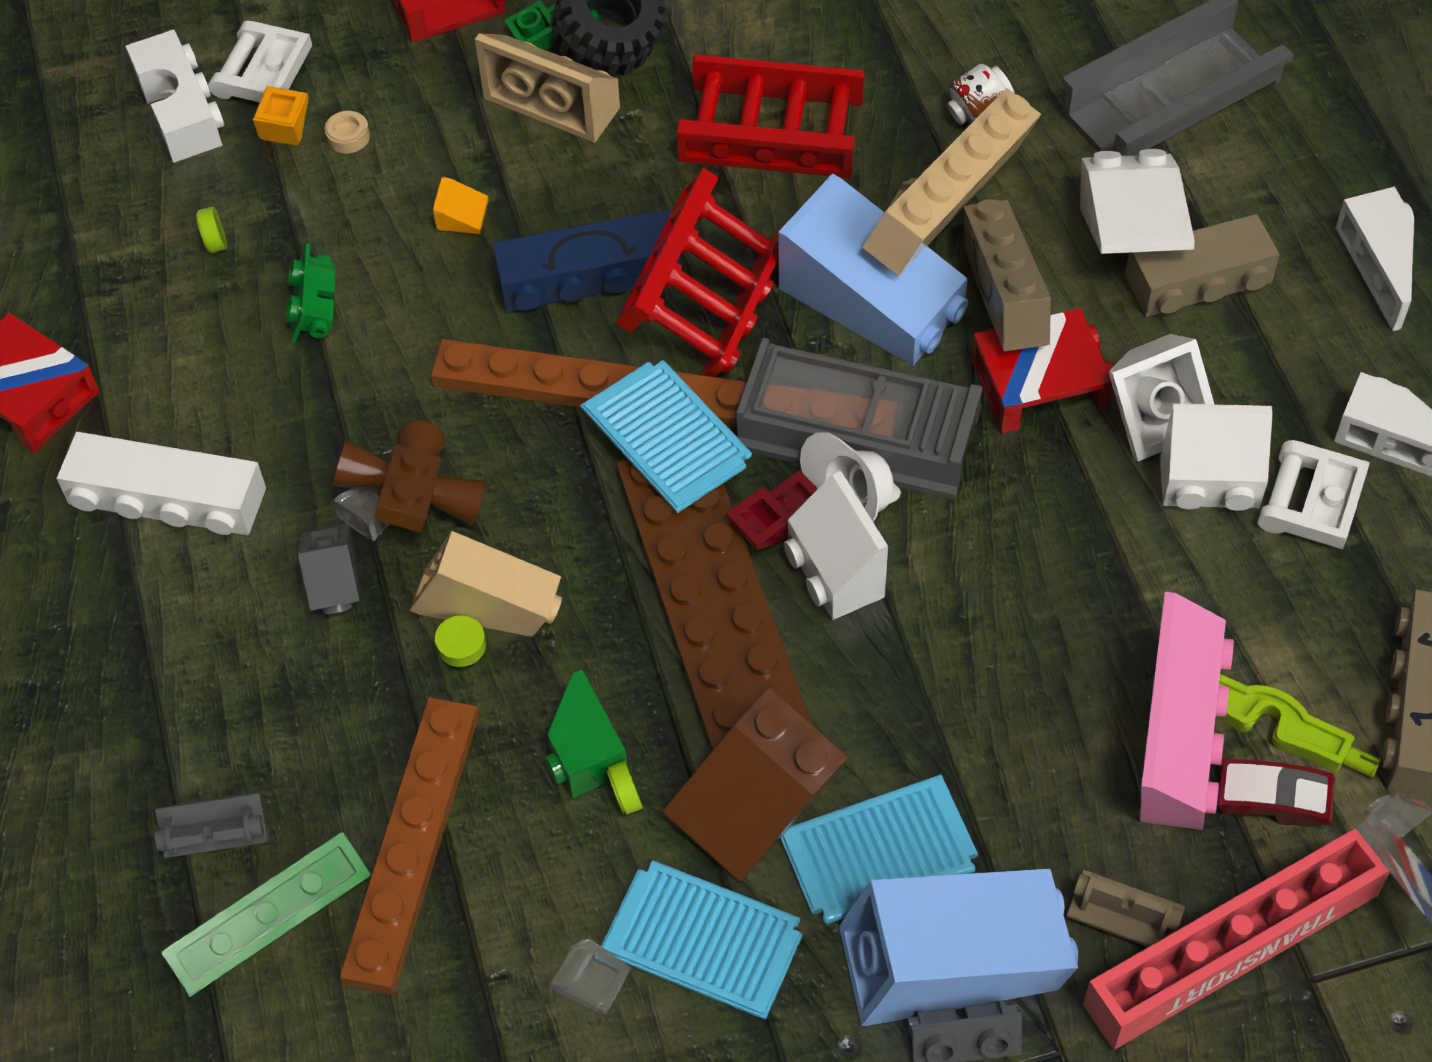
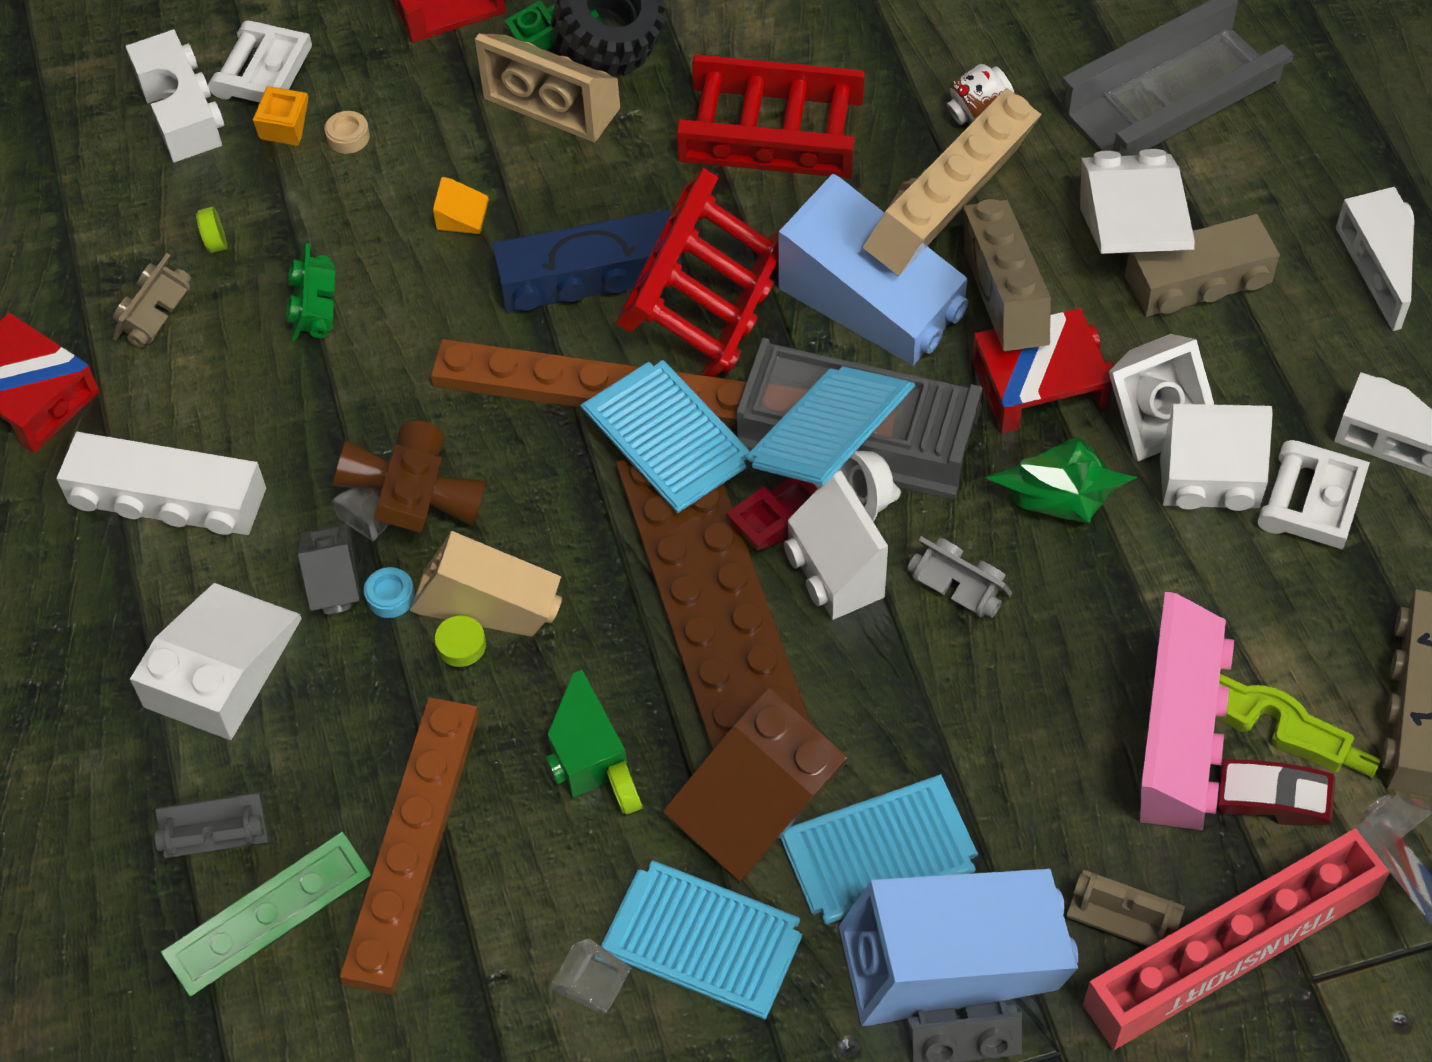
(138, 315): none -> dark tan hinge
(214, 659): none -> white slope
(389, 592): none -> medium azure tile
(828, 424): none -> medium azure window
(977, 584): none -> light grey hinge
(1062, 481): none -> green hair

